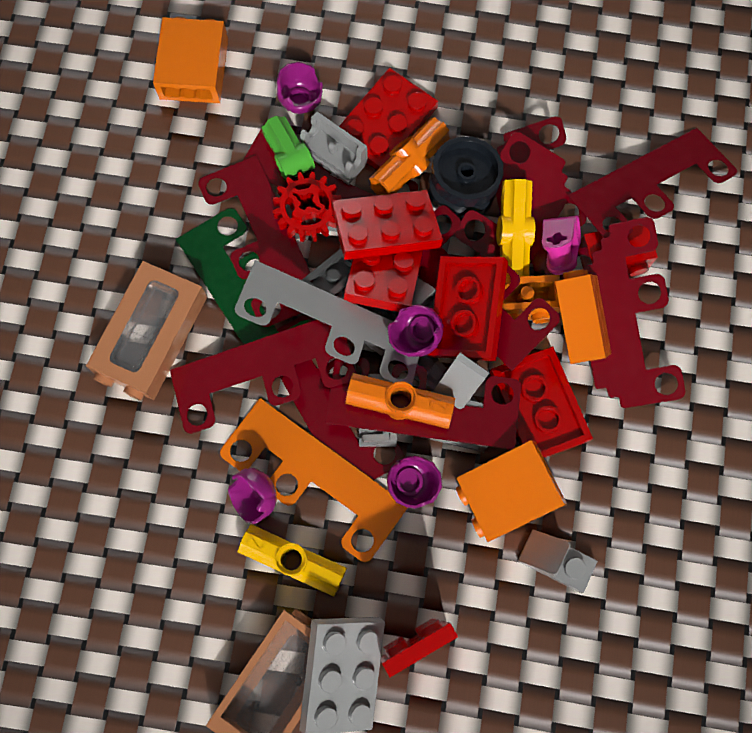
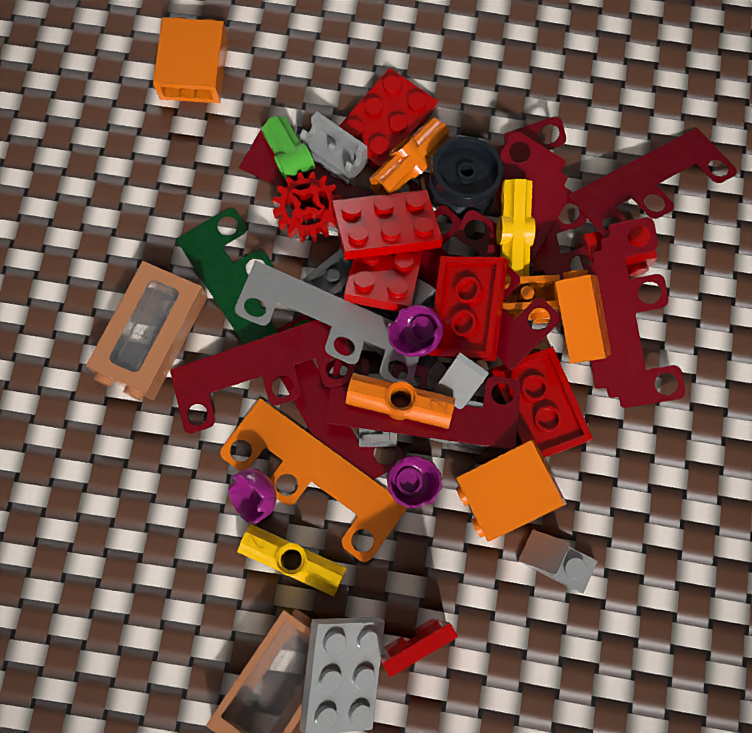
(273, 245): dark red piece -> none
(298, 88): magenta hair -> none
(561, 241): dark pink piece -> none

